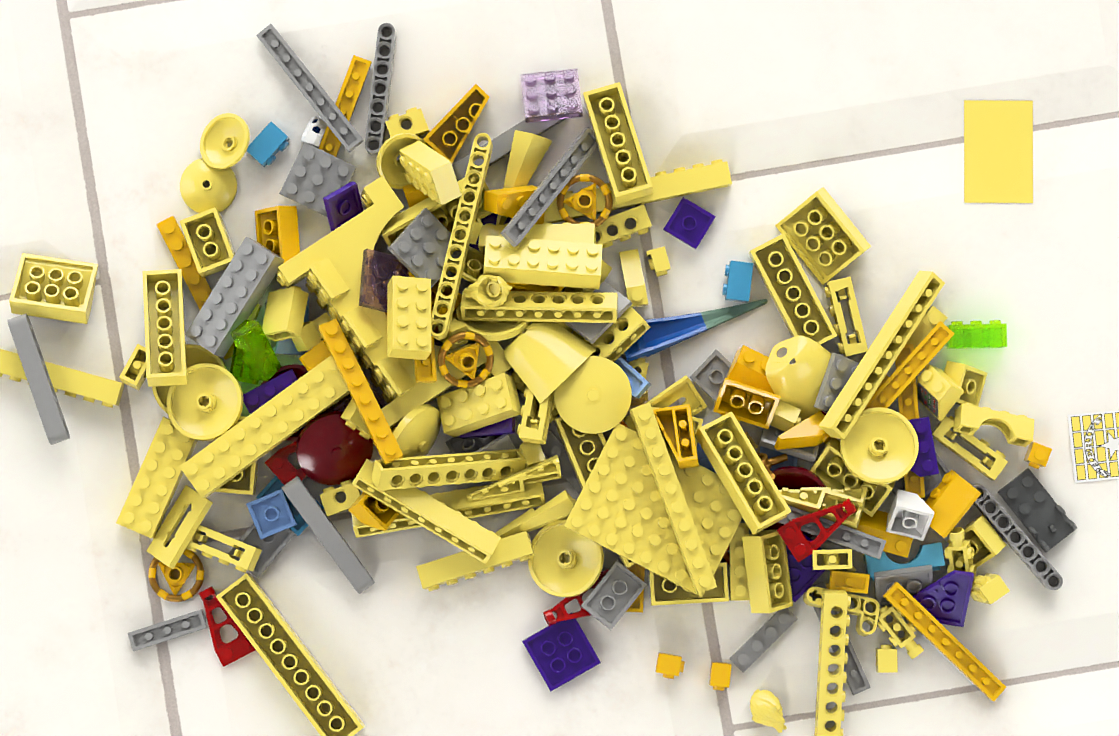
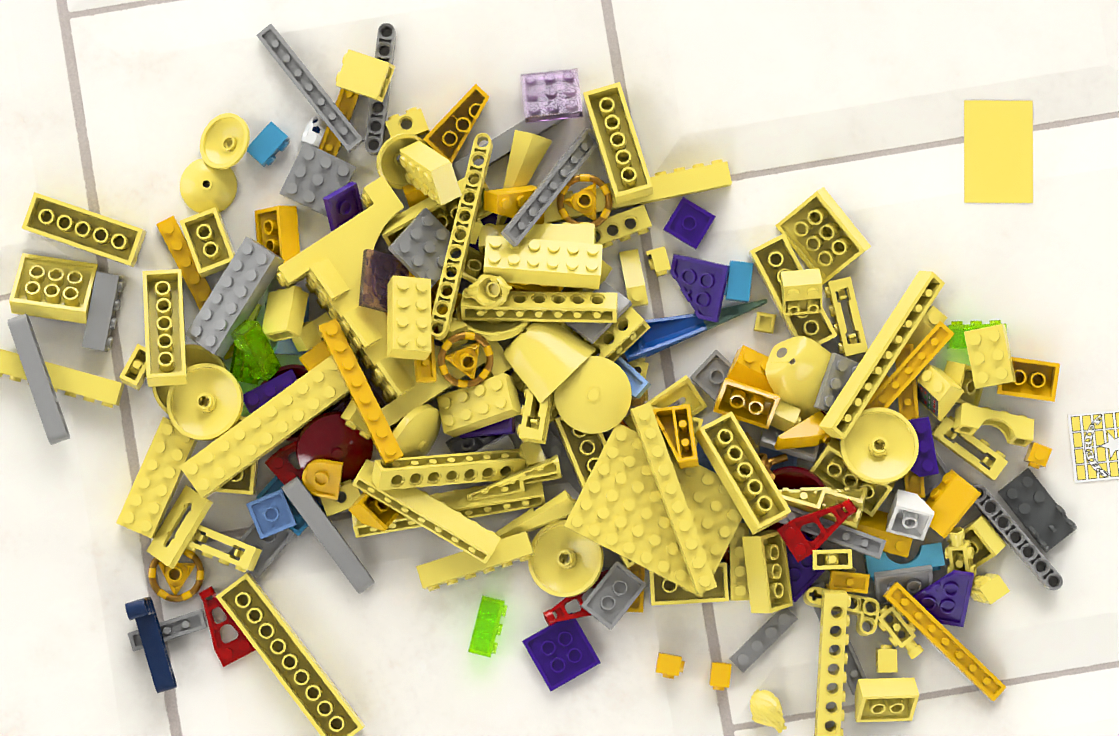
(84, 229): none -> light yellow brick
(102, 311): none -> light grey brick
(153, 643): none -> dark blue beam
(323, 478): none -> yellow tile
(365, 75): none -> light yellow brick
(487, 626): none -> clear neon green brick
(701, 284): none -> dark purple plate
(764, 322): none -> light yellow tile
(801, 292): none -> light yellow slope
(885, 699): none -> light yellow slope
(989, 356): none -> light yellow brick
(1033, 380): none -> yellow slope

